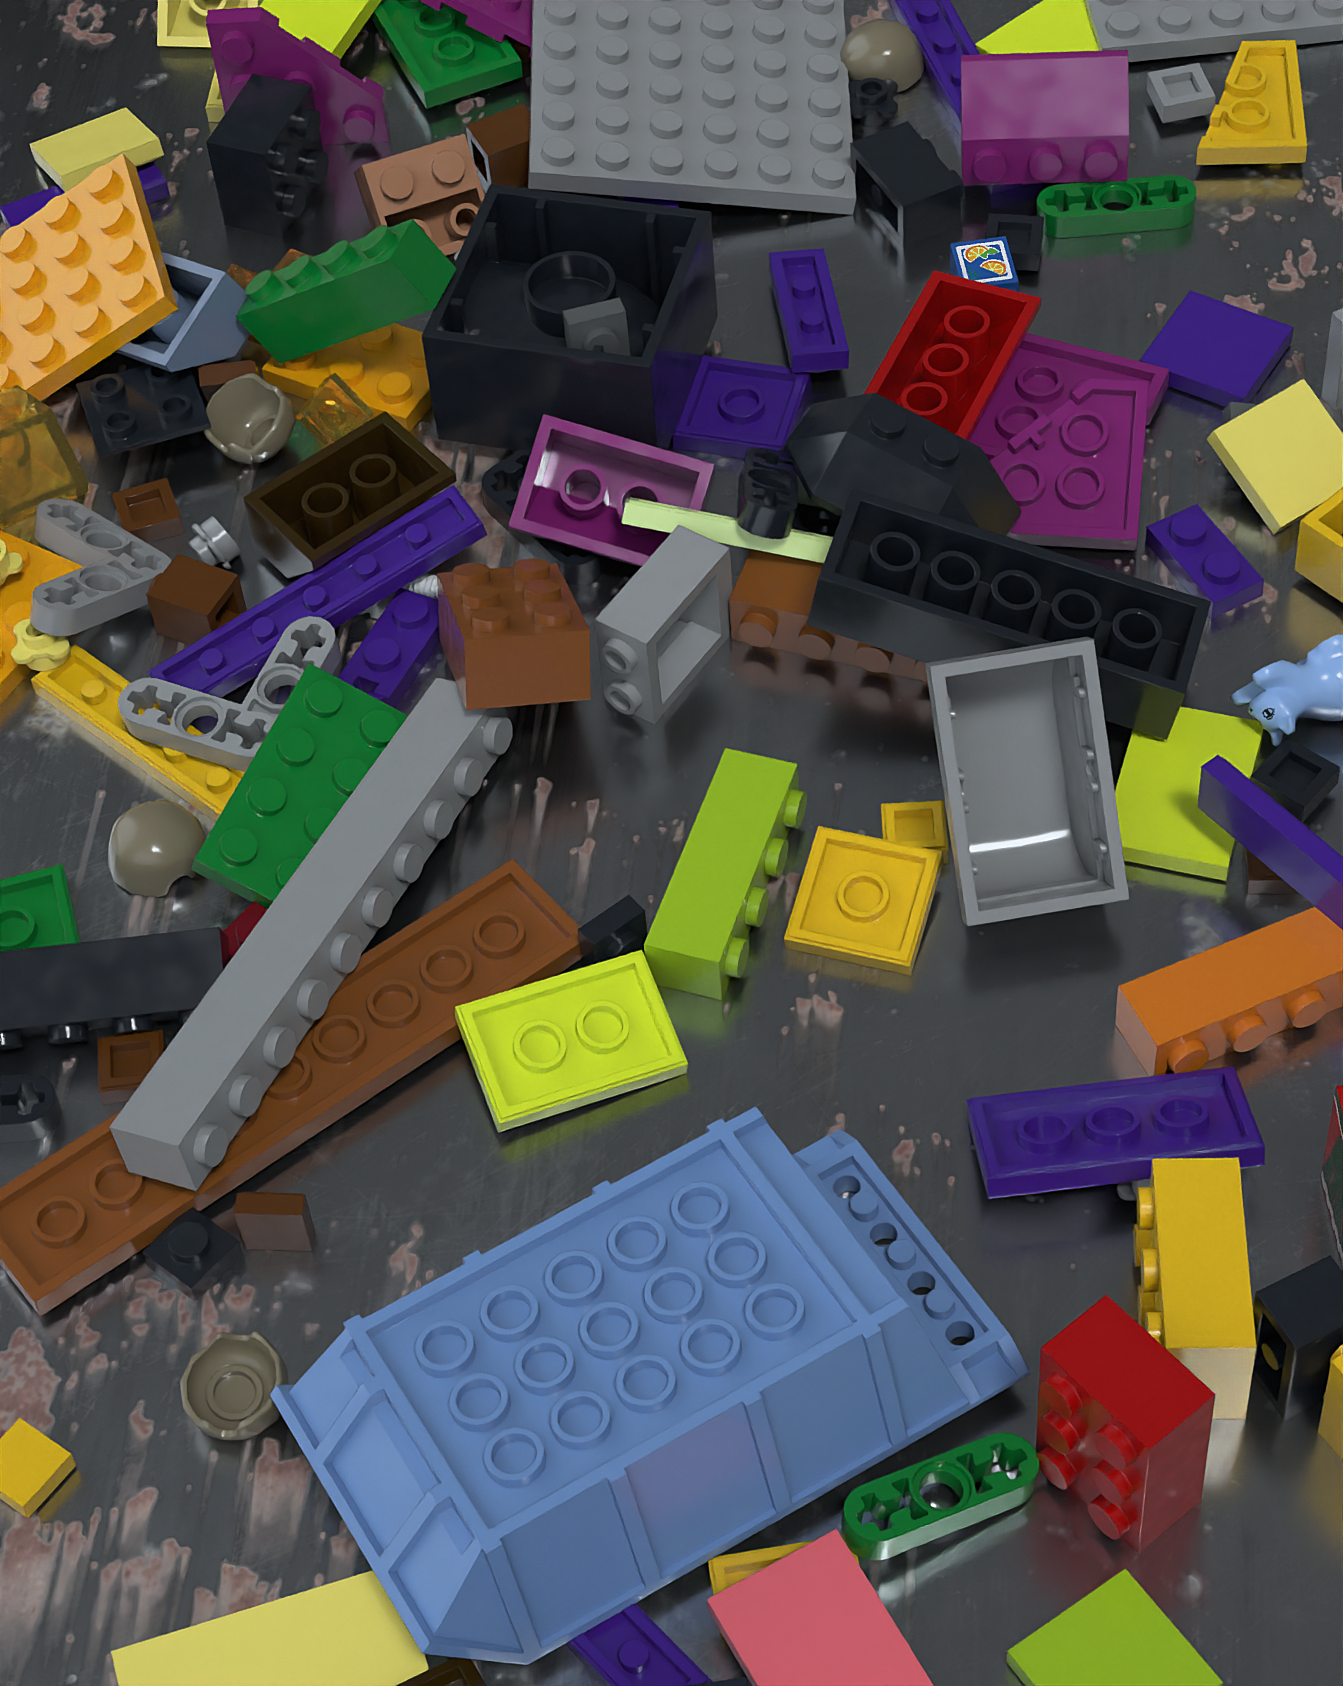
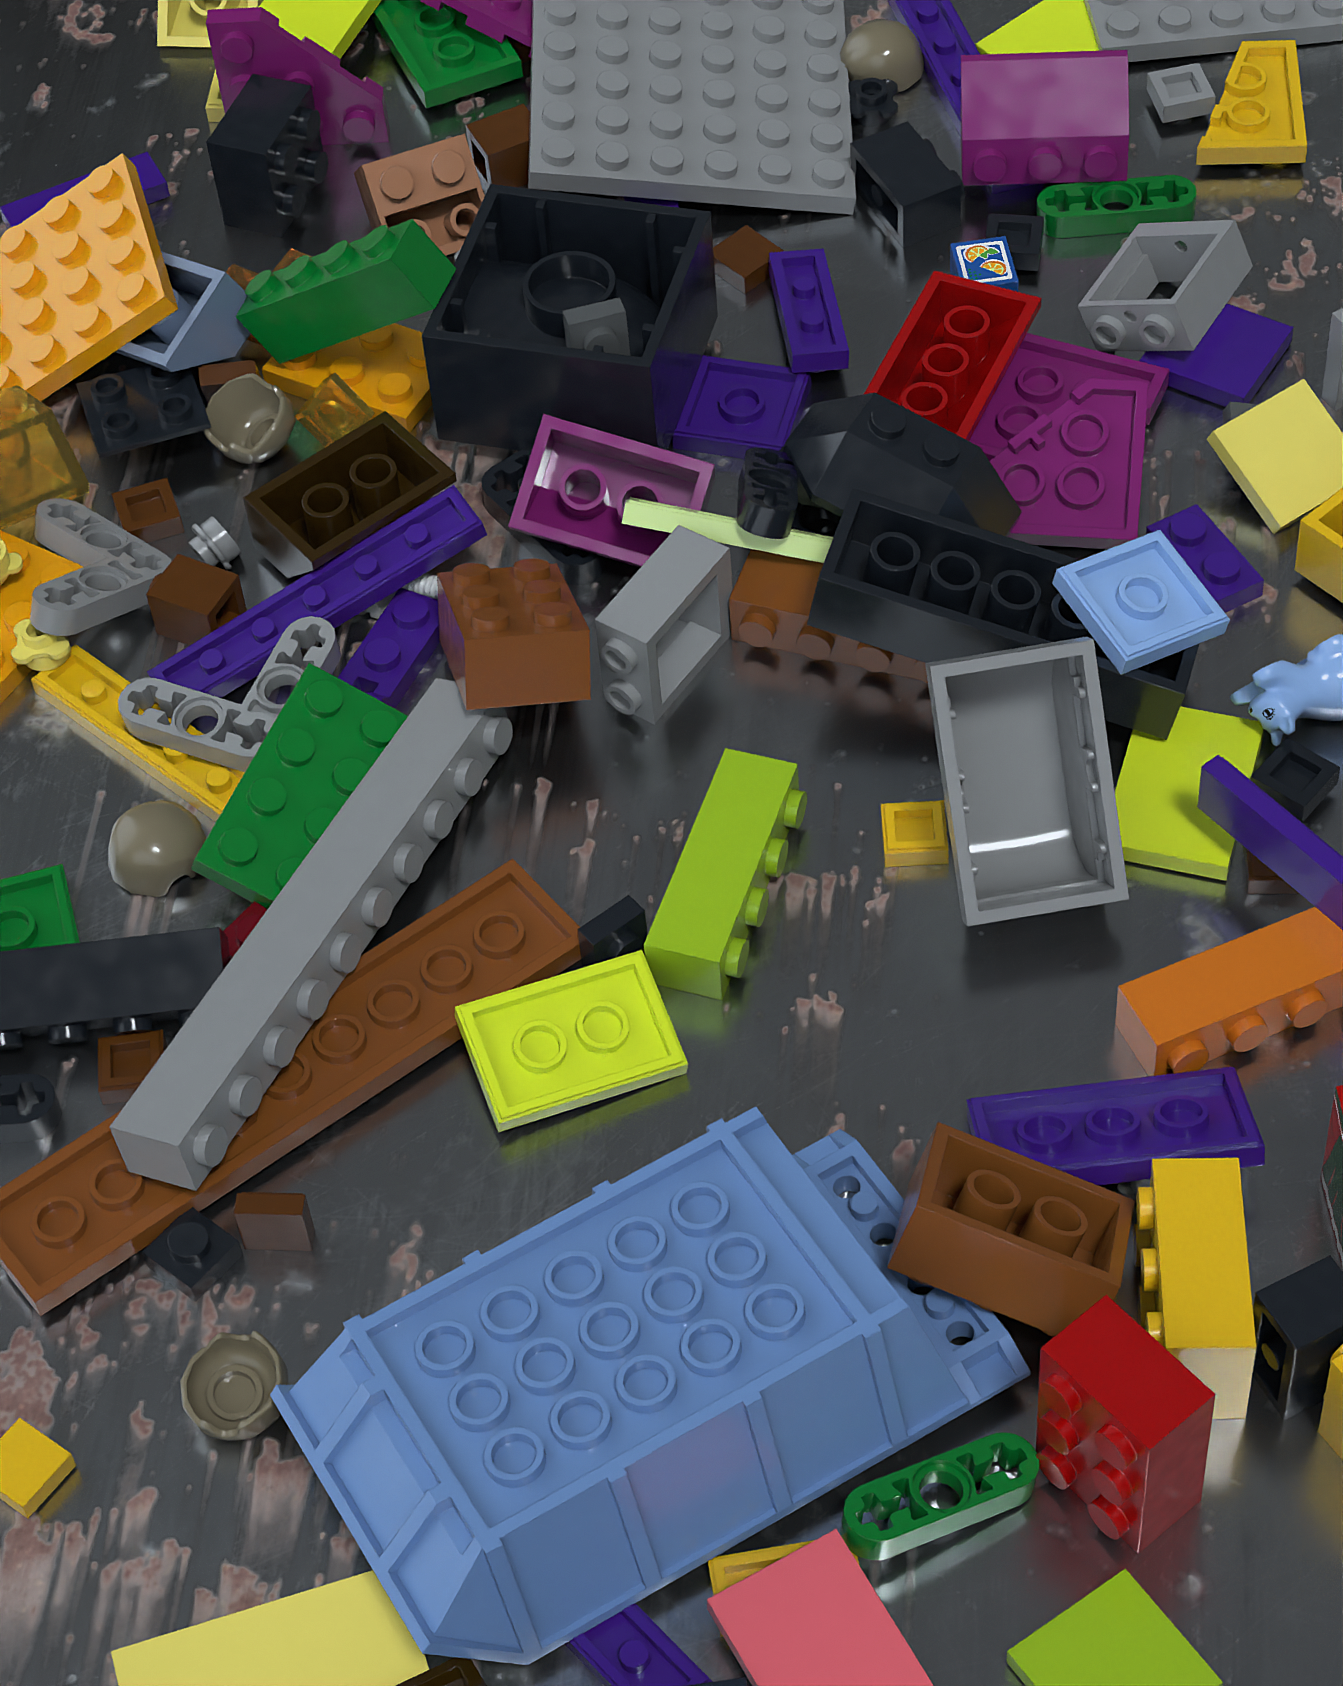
(81, 149): light yellow tile -> none
(744, 259): none -> reddish brown tile
(864, 900): yellow tile -> none
(1010, 1232): none -> dark orange brick
(1140, 601): none -> light blue tile
(1211, 271): none -> light grey window

